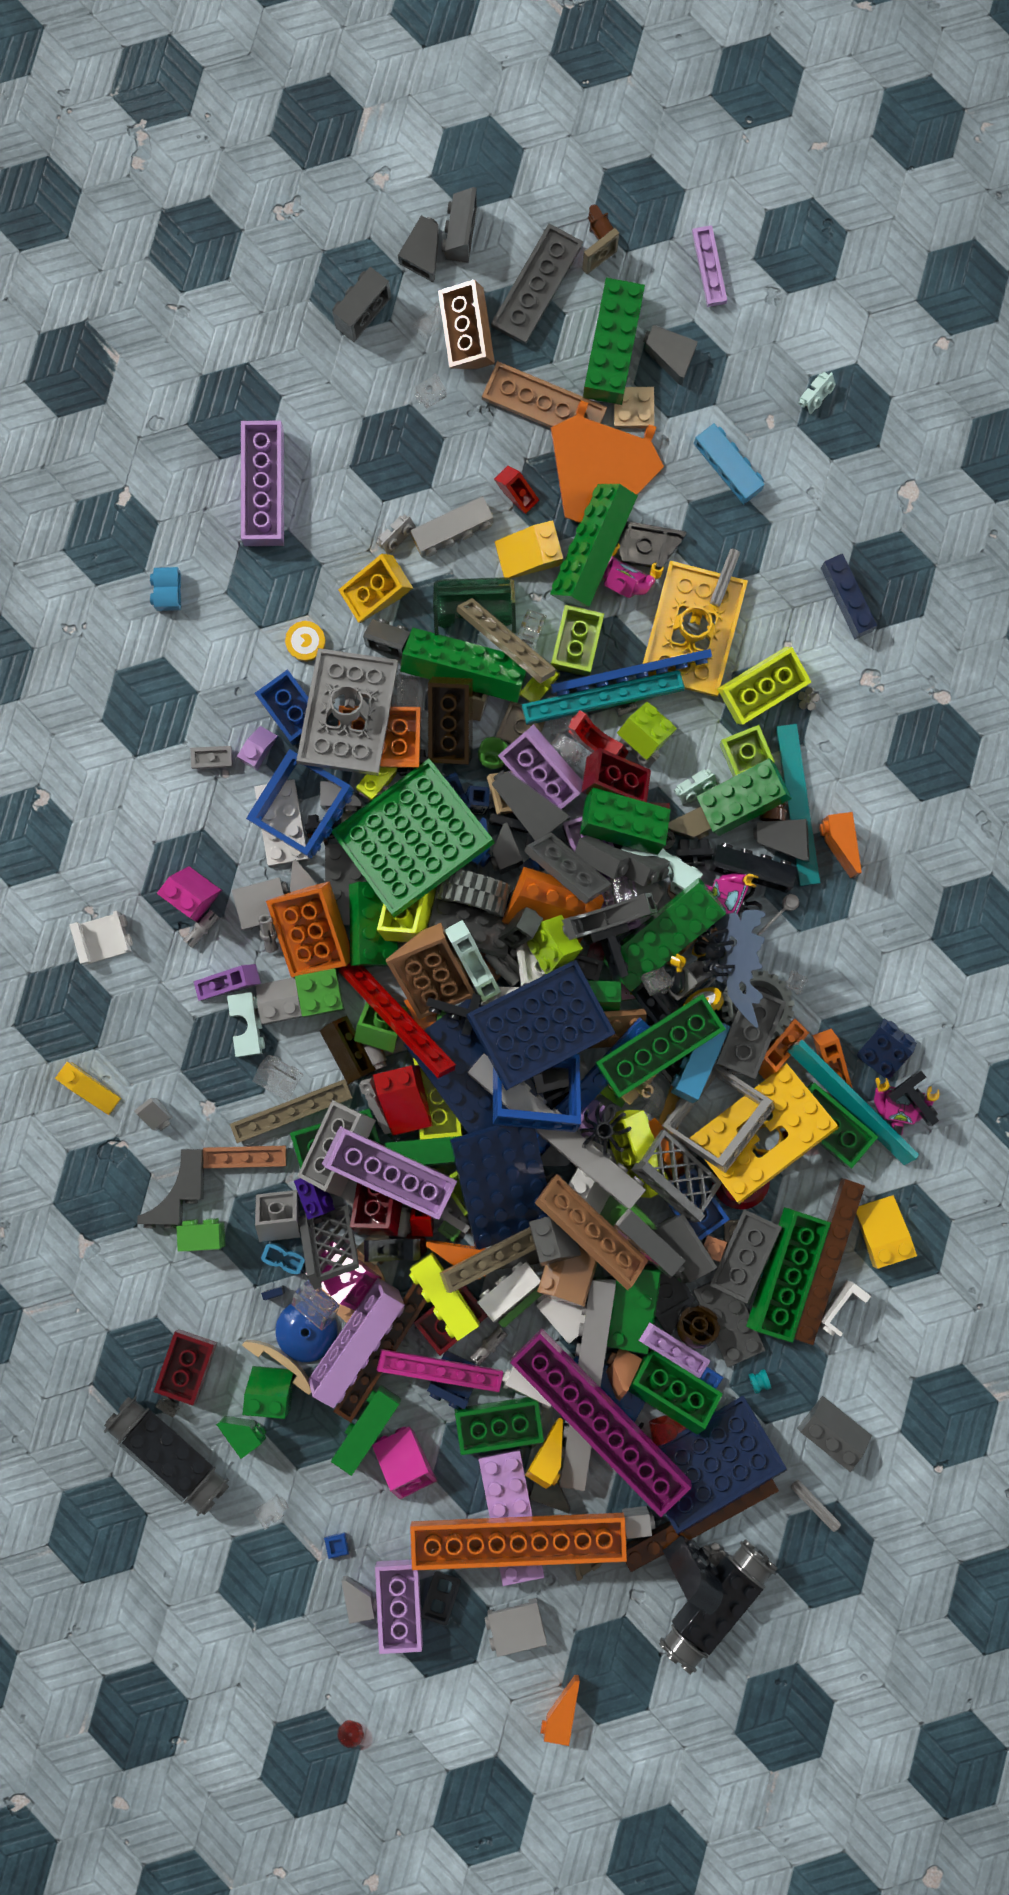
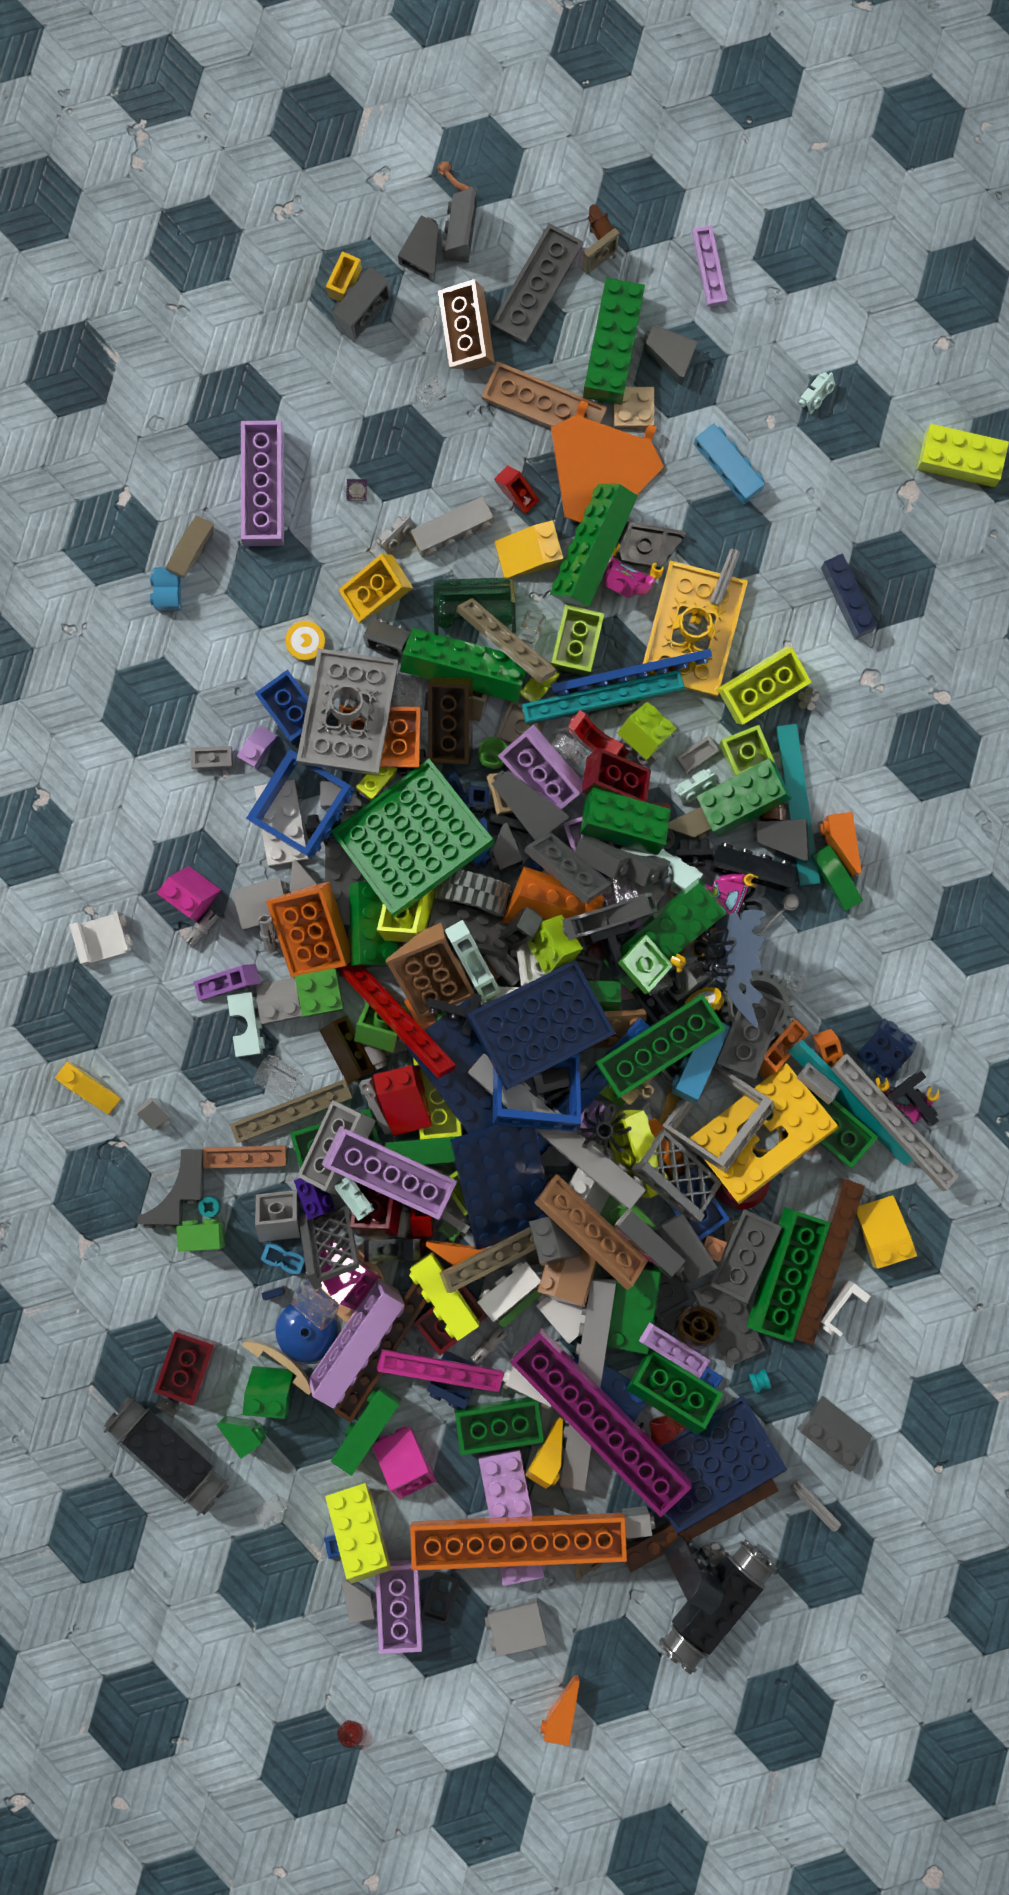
(190, 546): none -> dark tan slope
(212, 1204): none -> teal wheel
(343, 276): none -> yellow piece
(354, 1198): none -> light aqua hinge
(356, 490): none -> clear smoke tile
(358, 1533): none -> neon yellow brick
(444, 168): none -> nougat piece
(621, 1371): nougat slope -> none
(645, 964): none -> bright green plate
(697, 754): none -> light grey tile
(818, 1083): none -> light grey tile
(837, 878): none -> green slope
(894, 1122): none -> light grey plate
(962, 455): none -> neon yellow brick

